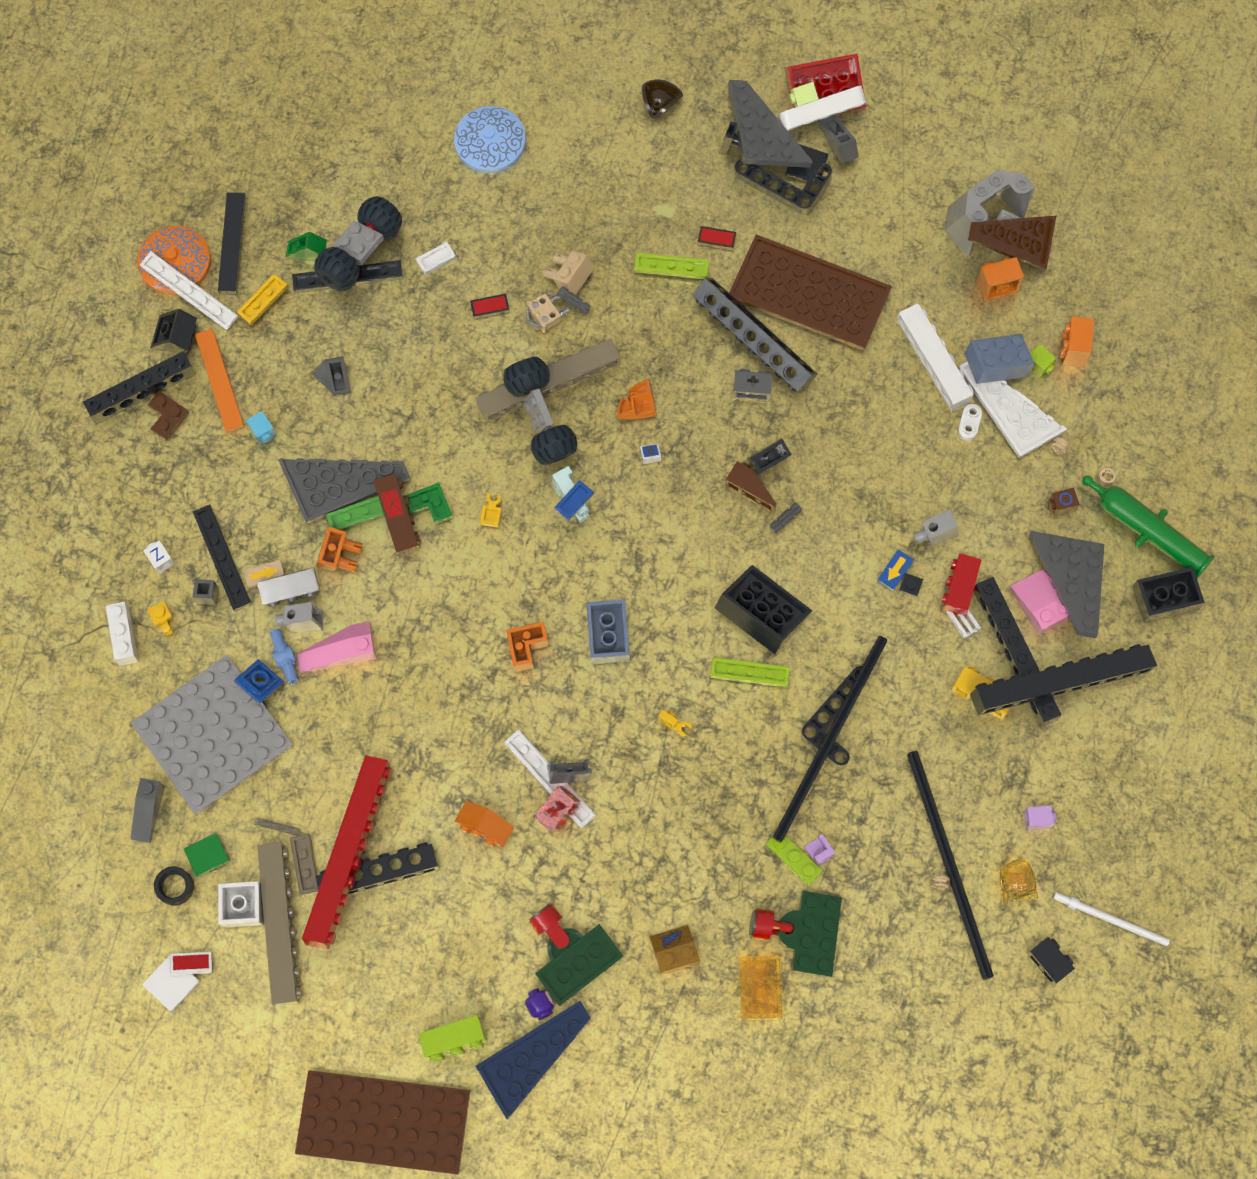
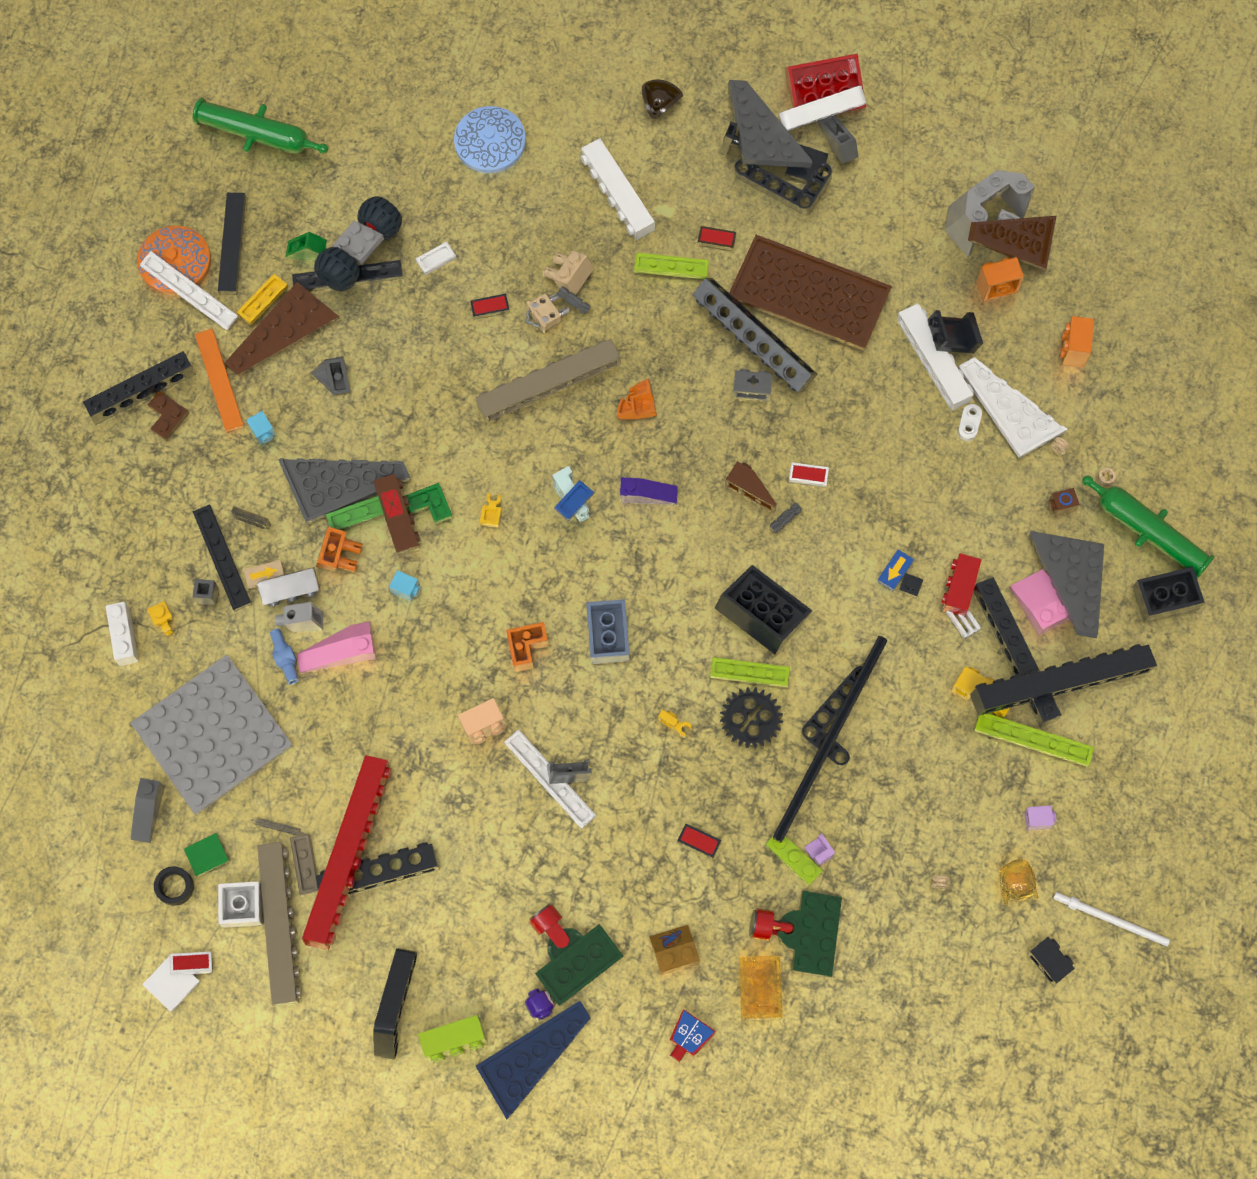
(158, 556): white brick -> none
(174, 332): black slope -> none
(251, 518): none -> clear smoke tile
(254, 128): none -> green piece
(256, 690): blue piece -> none
(287, 323): none -> reddish brown wing
(383, 1122): reddish brown plate -> none
(392, 1002): none -> black beam
(405, 586): none -> medium azure brick
(482, 722): none -> light nougat brick
(484, 823): orange brick -> none
(550, 443): black plate -> none
(557, 809): clear red brick -> none
(618, 189): none -> white brick
(647, 492): none -> dark purple slope
(650, 453): slope -> none
(689, 1036): none -> blue torso
(699, 841): none -> red tile
(765, 728): none -> black gear
(769, 456): black brick -> none
(803, 94): yellowish green brick -> none
(808, 474): none -> tile
(944, 527): light grey torso -> none
(950, 866): black axle -> none
(955, 334): none -> black panel
(999, 358): sand blue brick -> none
(1034, 739): none -> lime plate
(1042, 360): lime brick -> none

